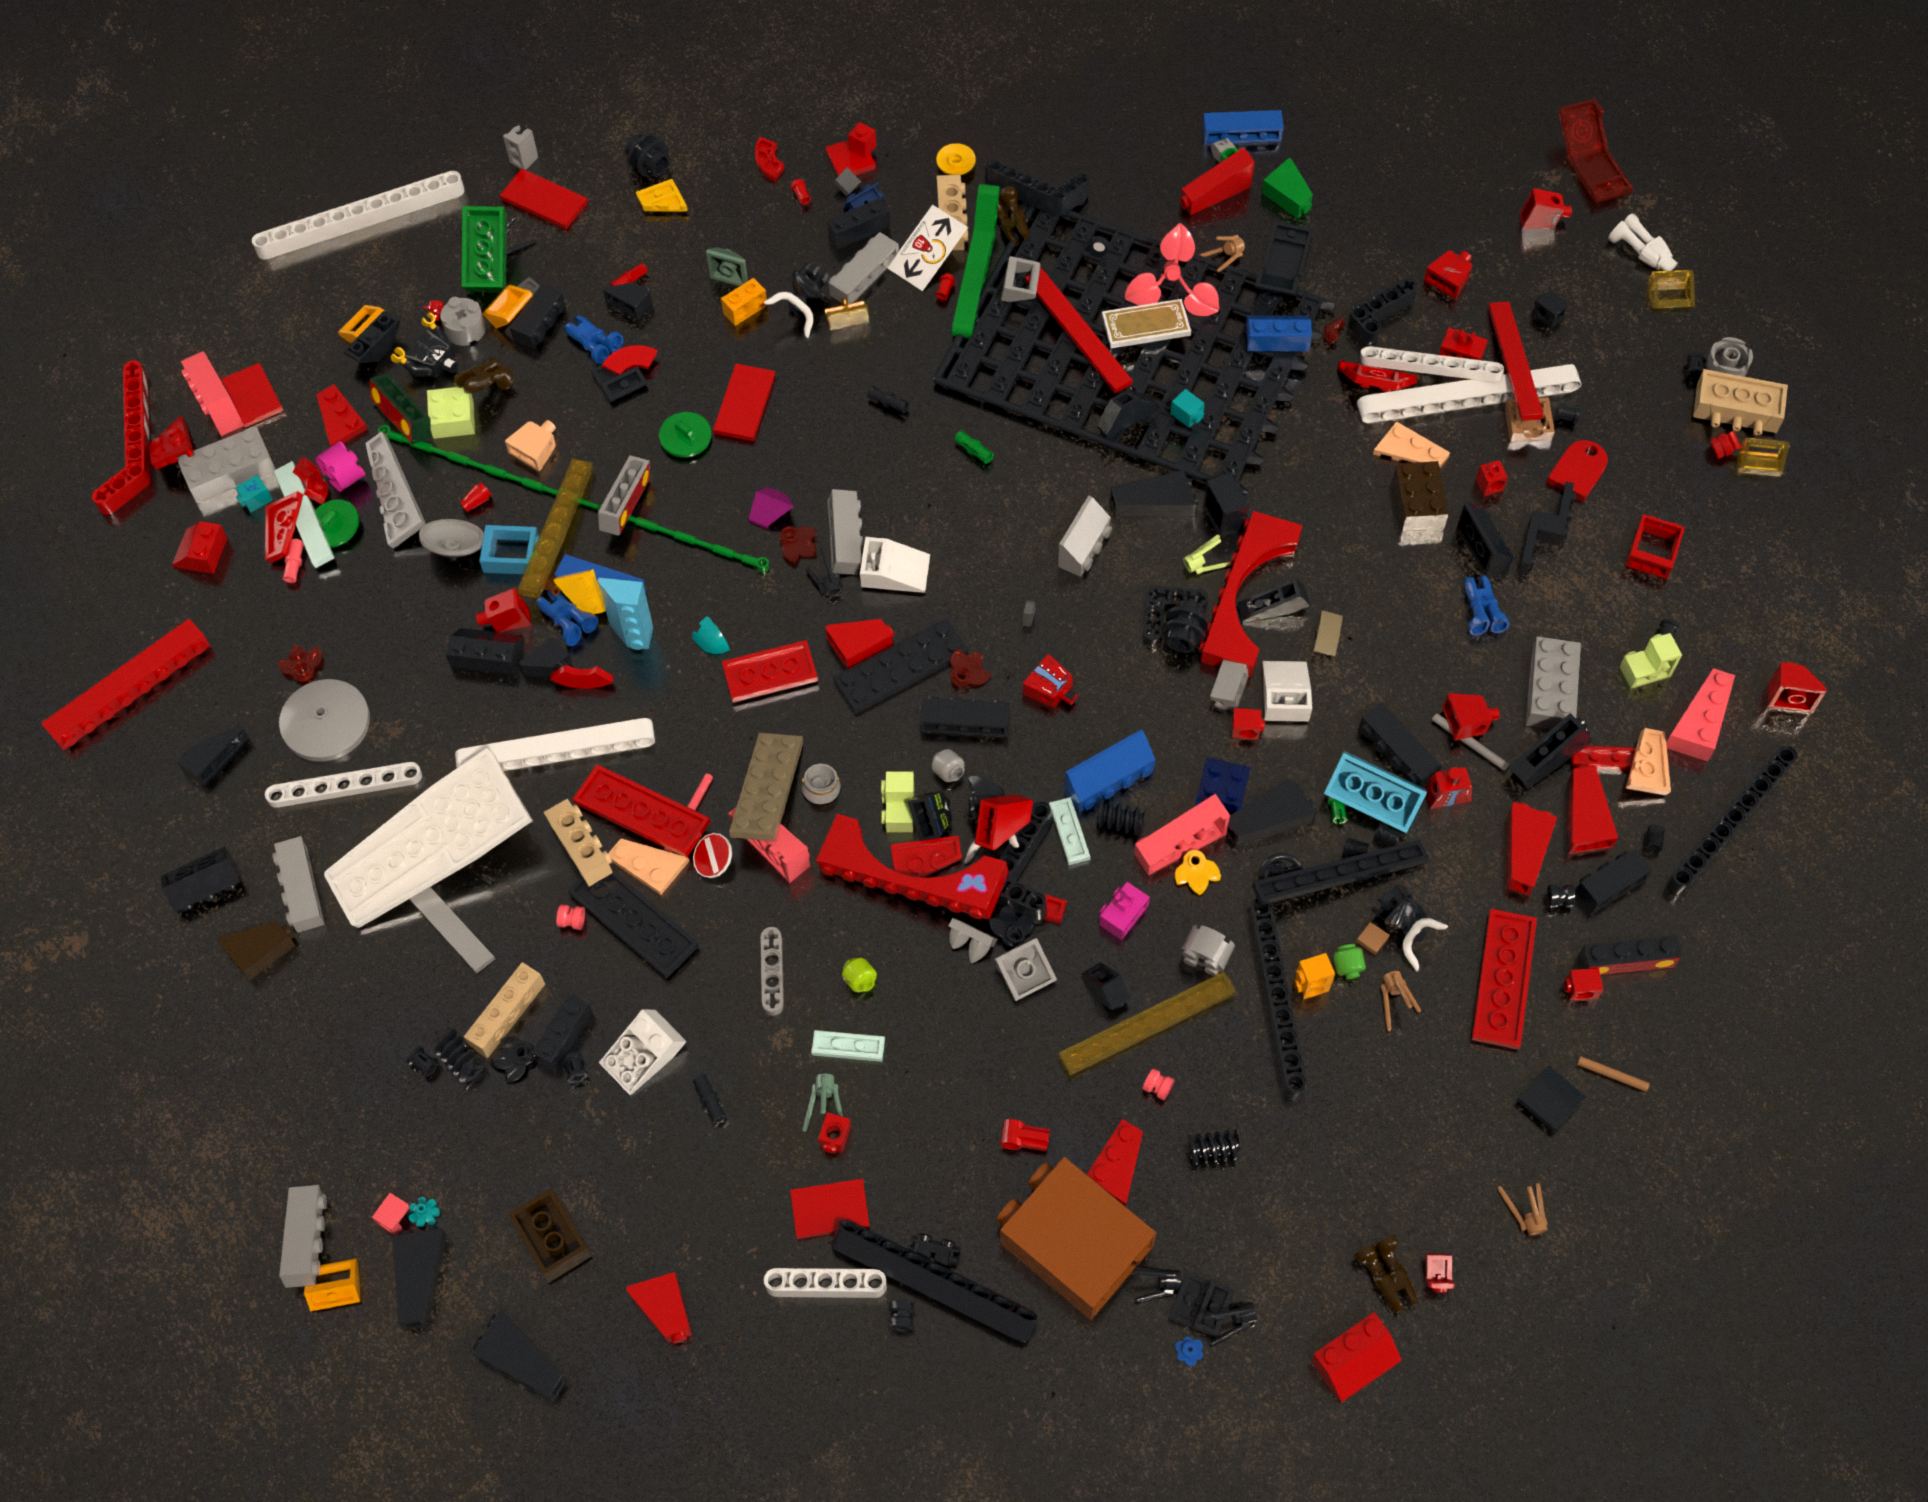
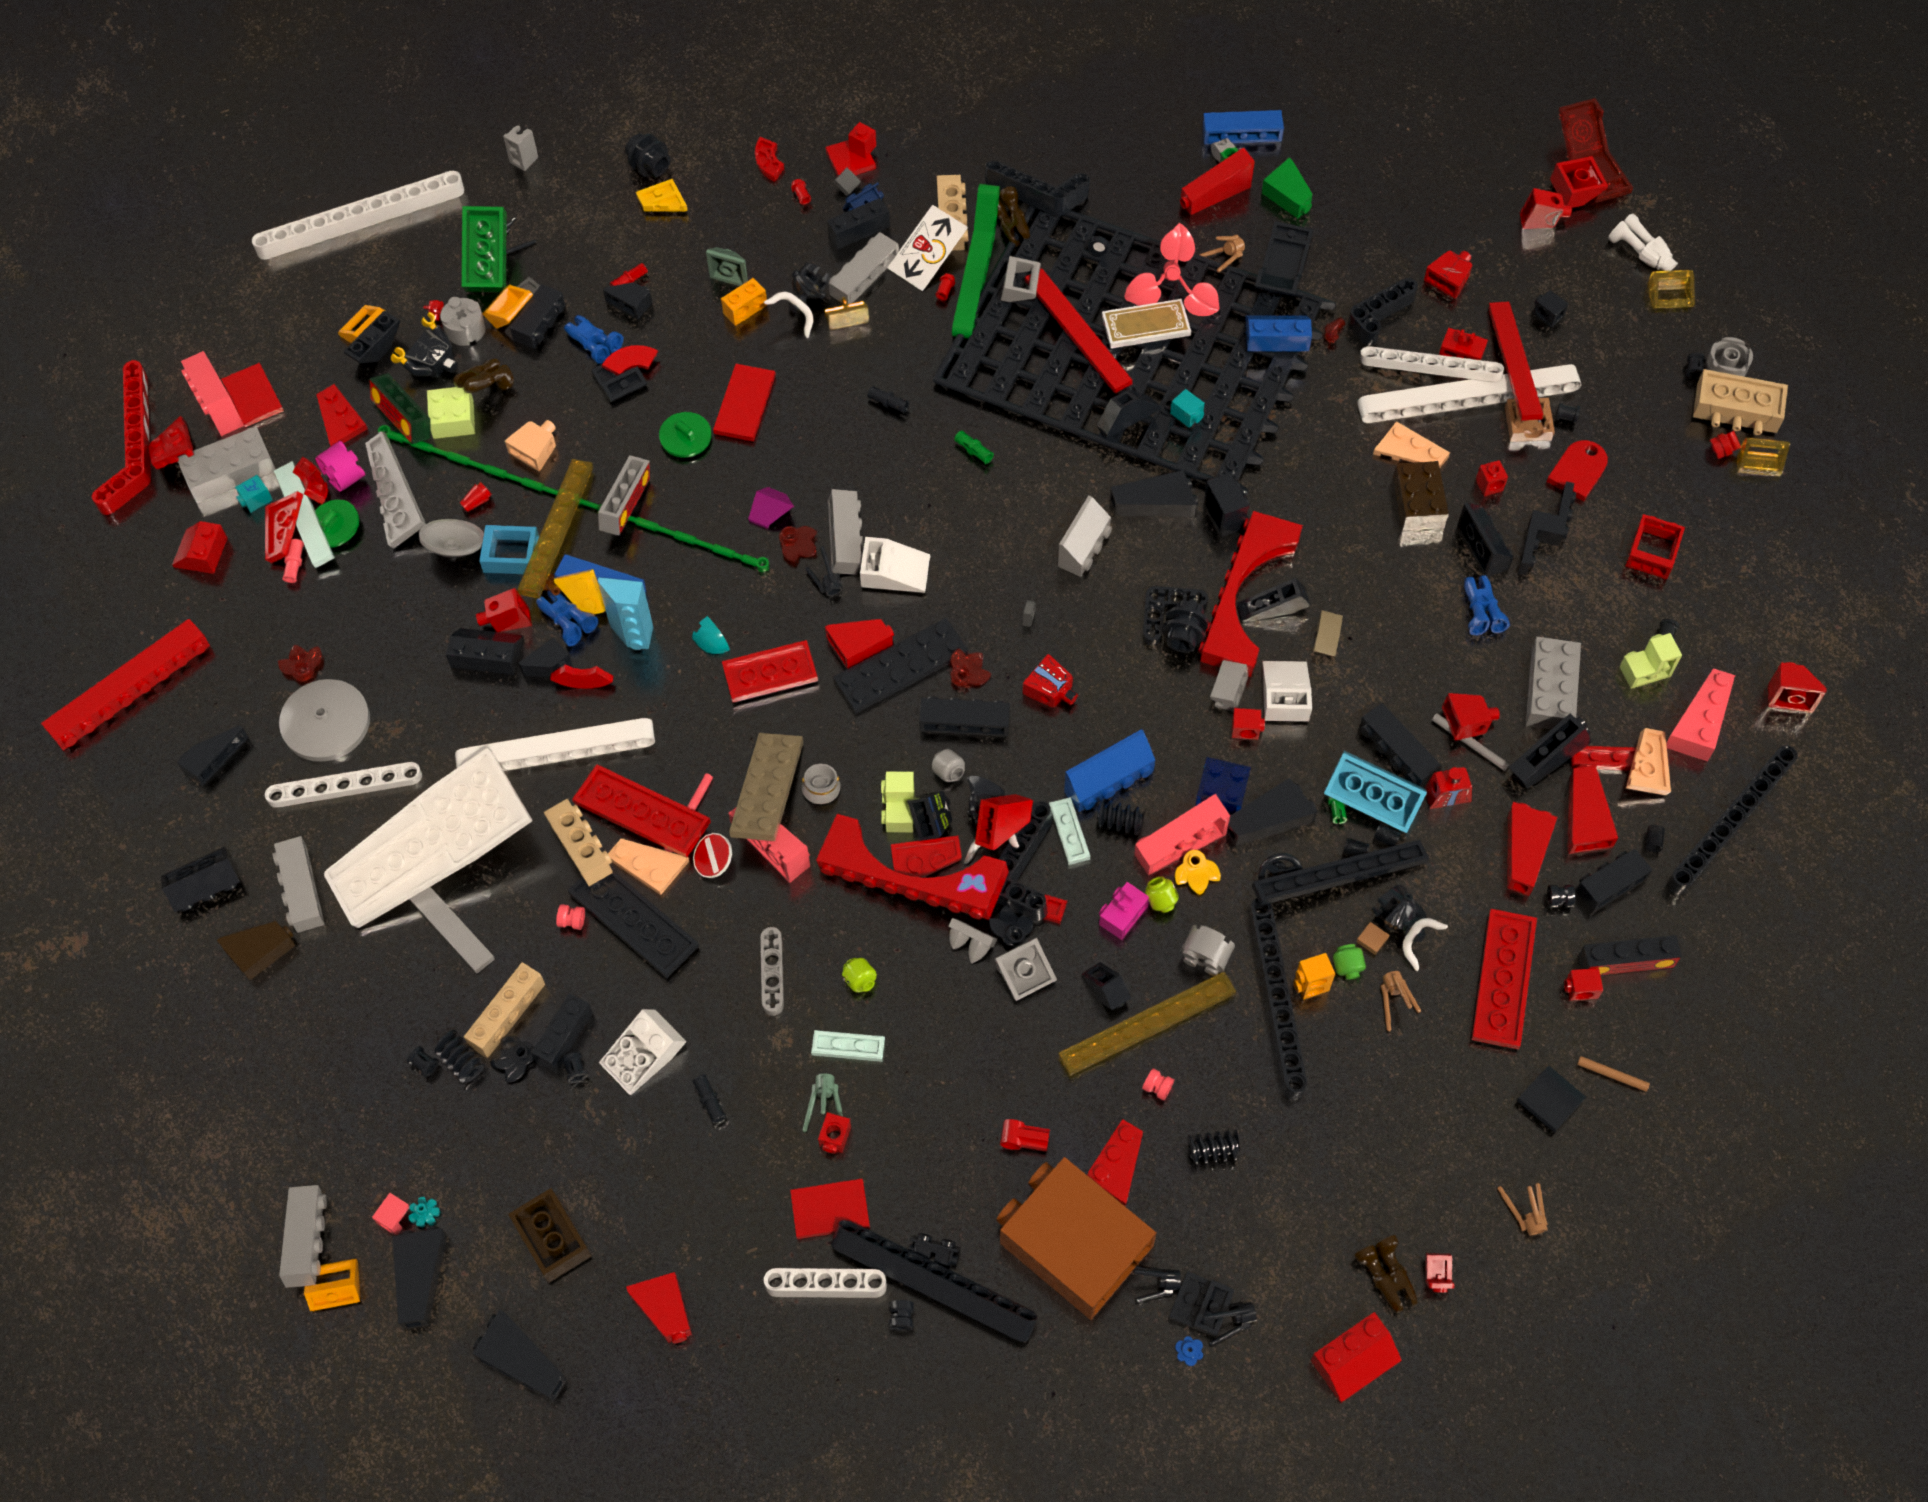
(543, 198): red tile -> none
(956, 159): yellow dish -> none
(1161, 894): none -> lime head
(1195, 560): yellowish green plant -> none
(1373, 376): red wing -> none
(1578, 181): none -> red slope

